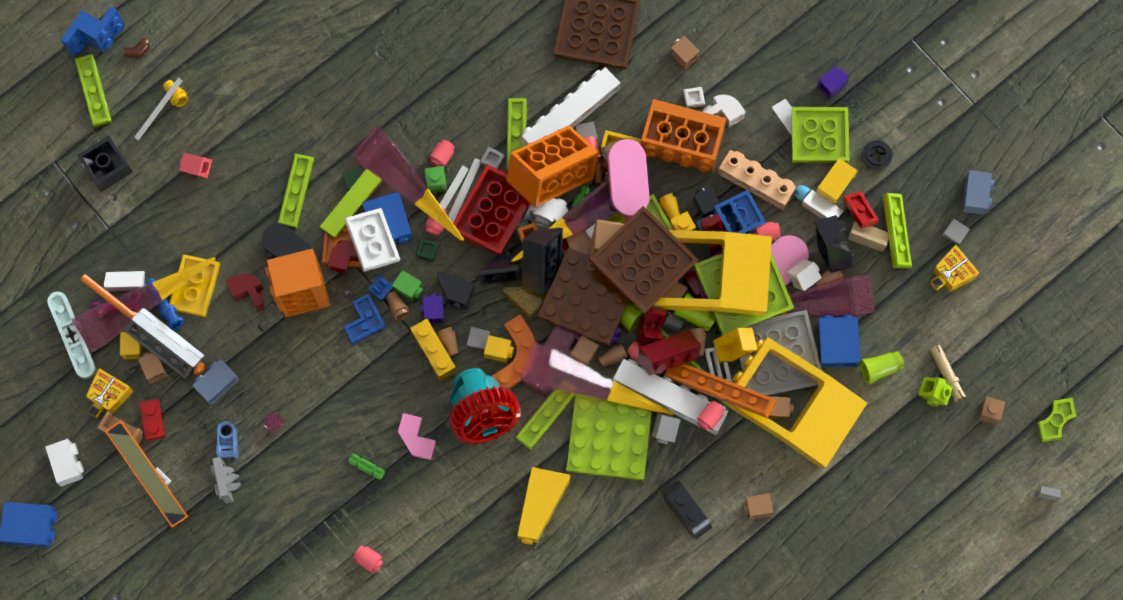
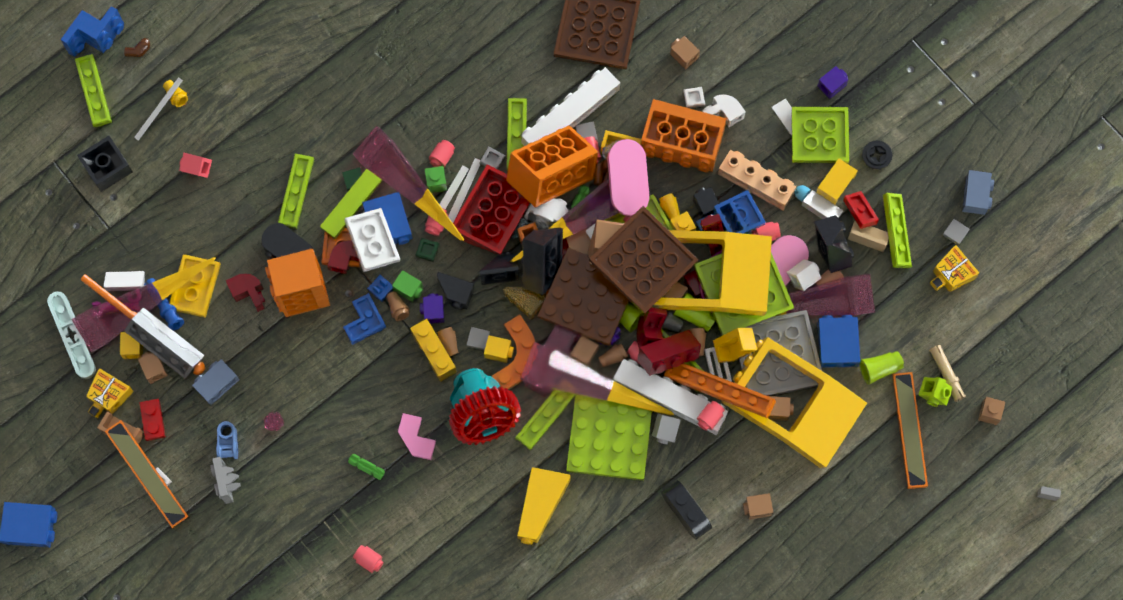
(64, 462): white brick -> none
(910, 430): none -> olive tile
(1052, 427): lime tile -> none

